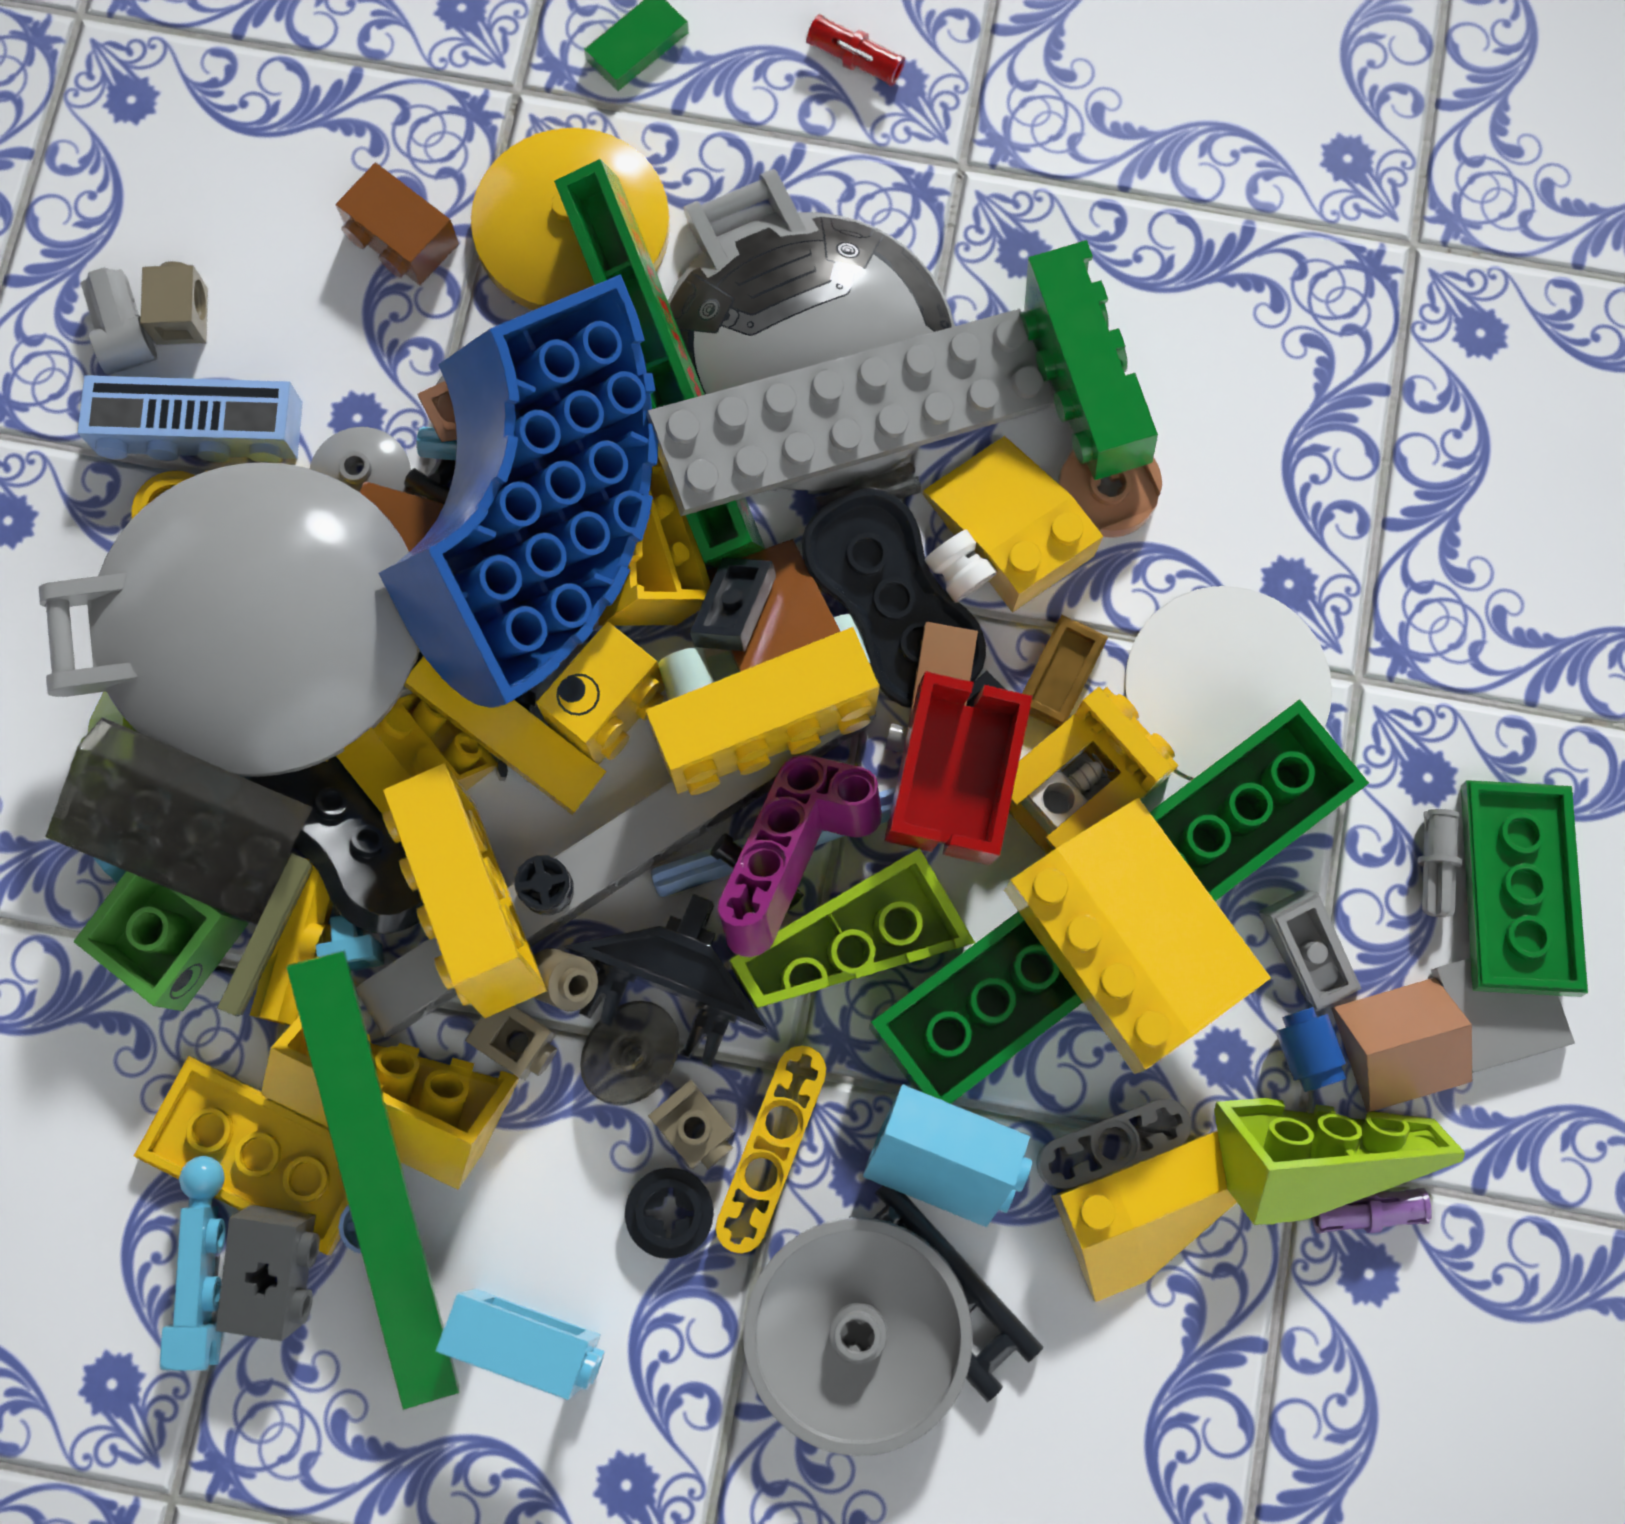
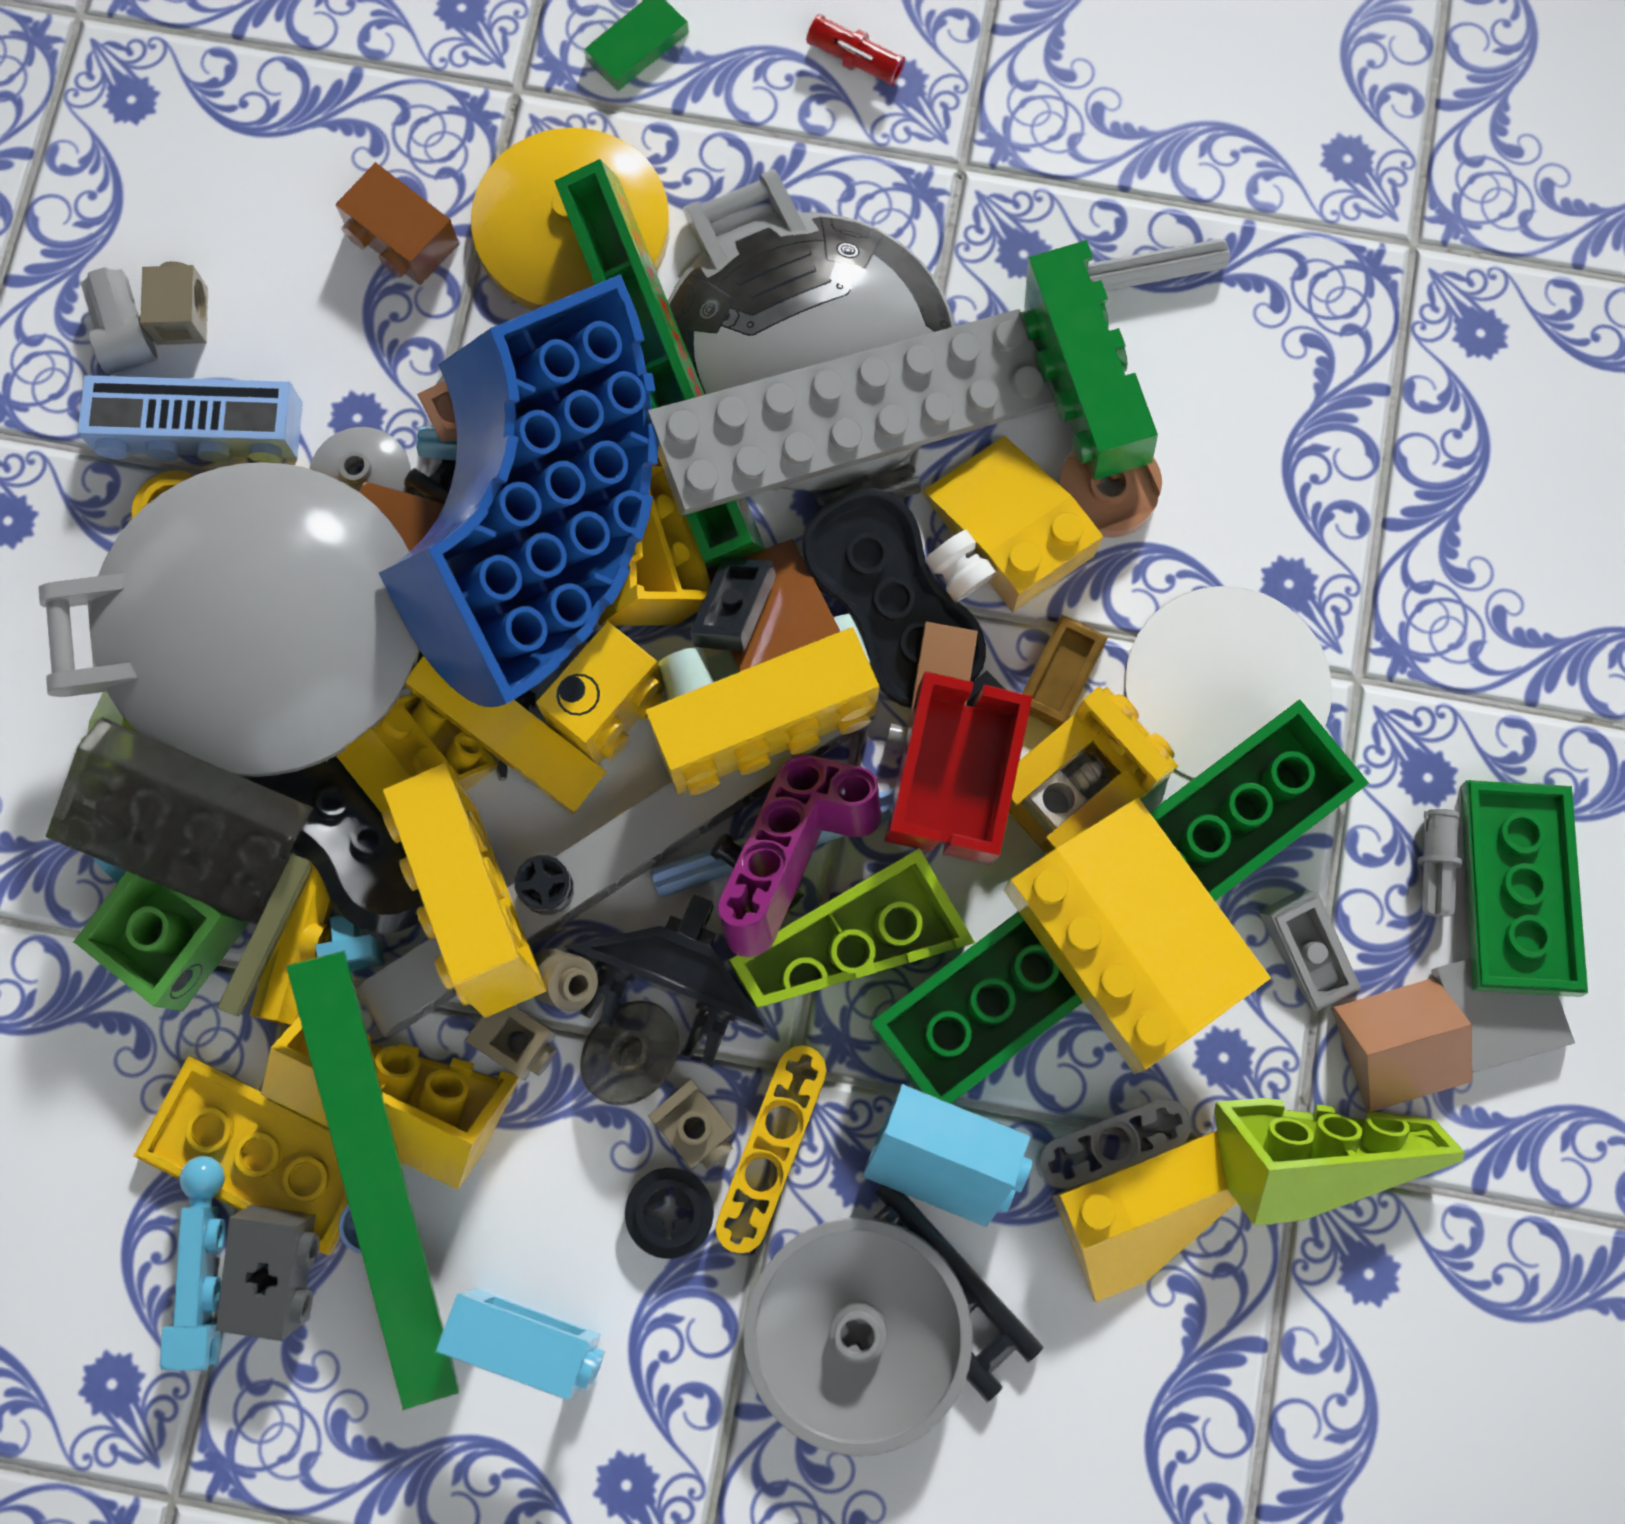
(1161, 264): none -> light grey axle
(1311, 1049): blue brick -> none
(1378, 1211): medium lavender pin -> none

